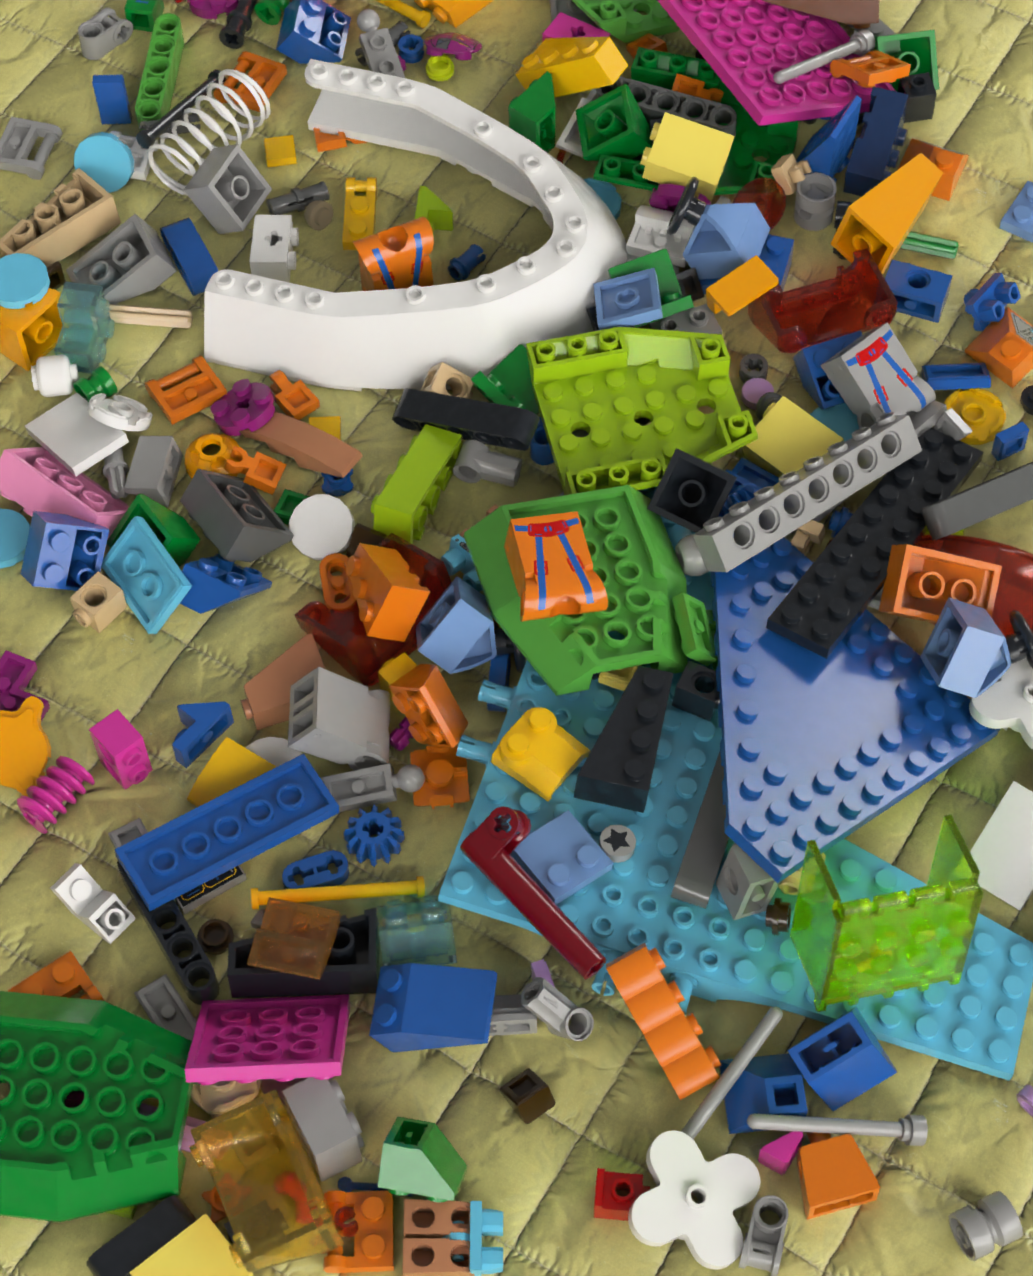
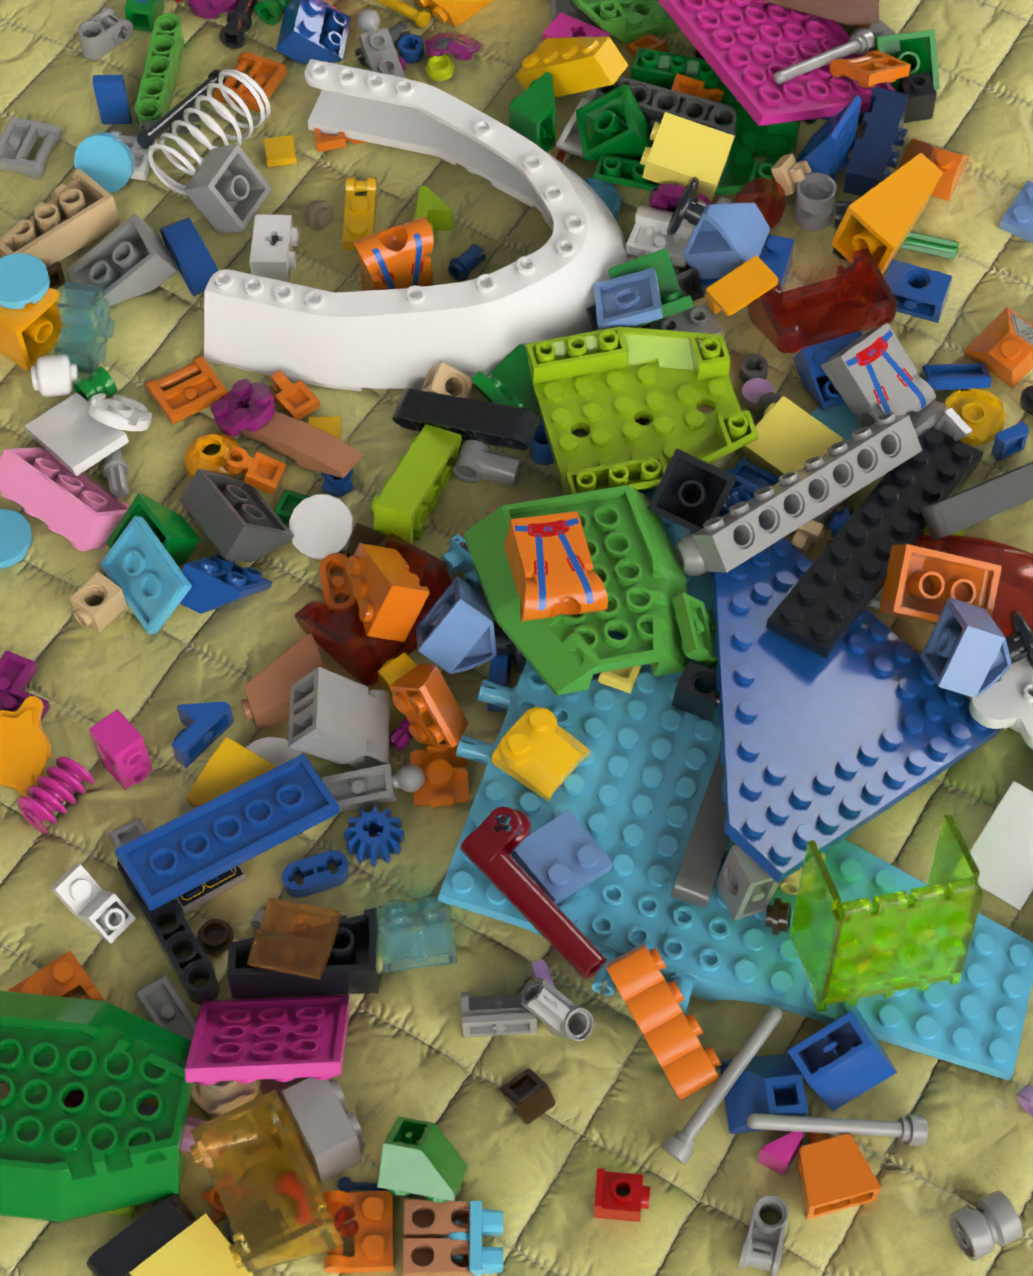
(62, 551): blue slope -> none
(151, 316): tan axle -> none
(154, 468): light grey hinge -> none
(297, 199): dark grey pin -> none
(341, 892): yellow bar -> none
(432, 1006): blue slope -> none
(618, 843): light grey tile -> none
(625, 753): black wedge -> none
(671, 1213): white plant -> none
(989, 301): blue hips -> none

